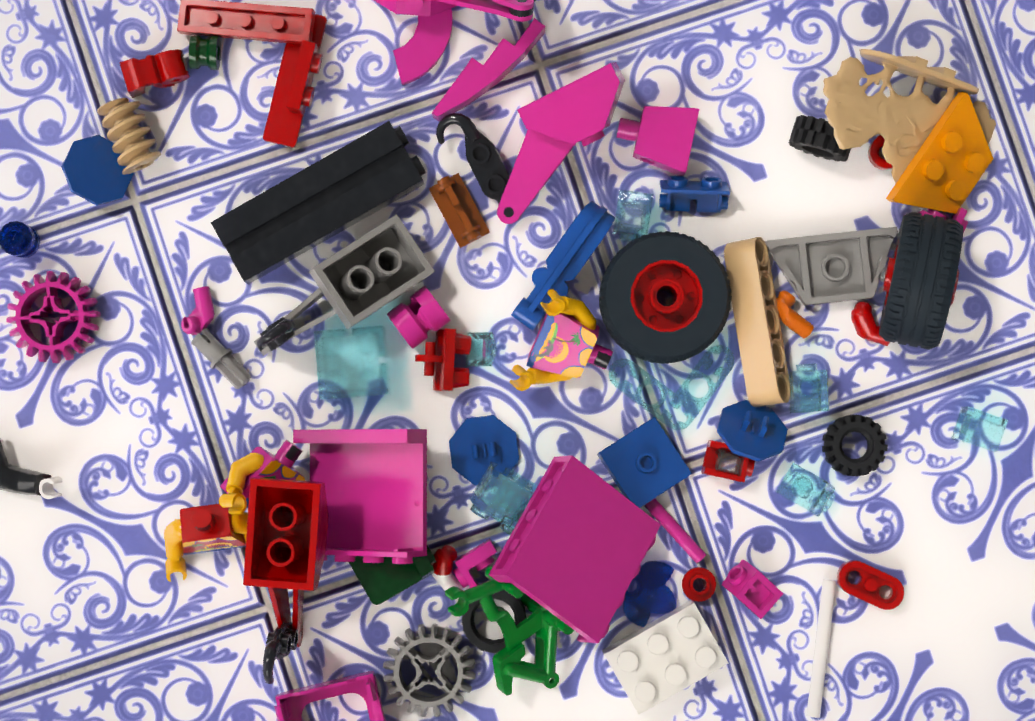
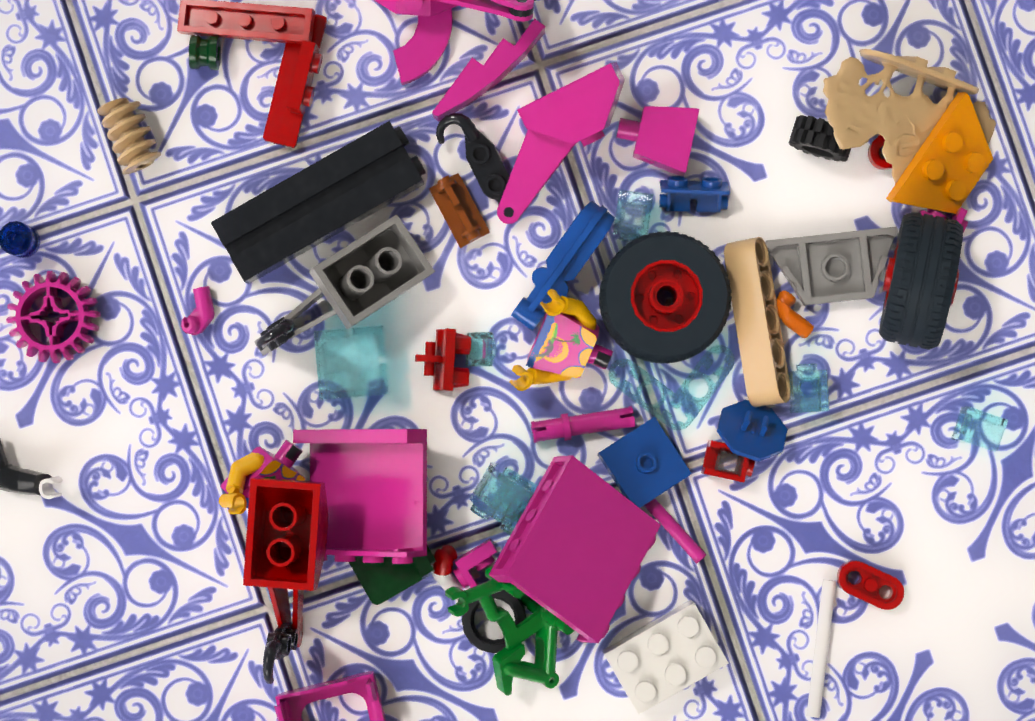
(94, 171): blue piece -> none
(157, 70): red leg -> none
(202, 531): torso -> none
(221, 358): light grey axle -> none
(418, 317): dark pink wheel -> none
(441, 681): light grey gear -> none
(481, 442): blue piece -> none
(582, 424): none -> dark pink pin
(650, 593): clear blue plate -> none
(693, 574): red plate -> none
(752, 588): dark pink bracket -> none
(807, 490): clear light blue bracket -> none
(865, 323): red arm -> none
(875, 445): black tyre -> none

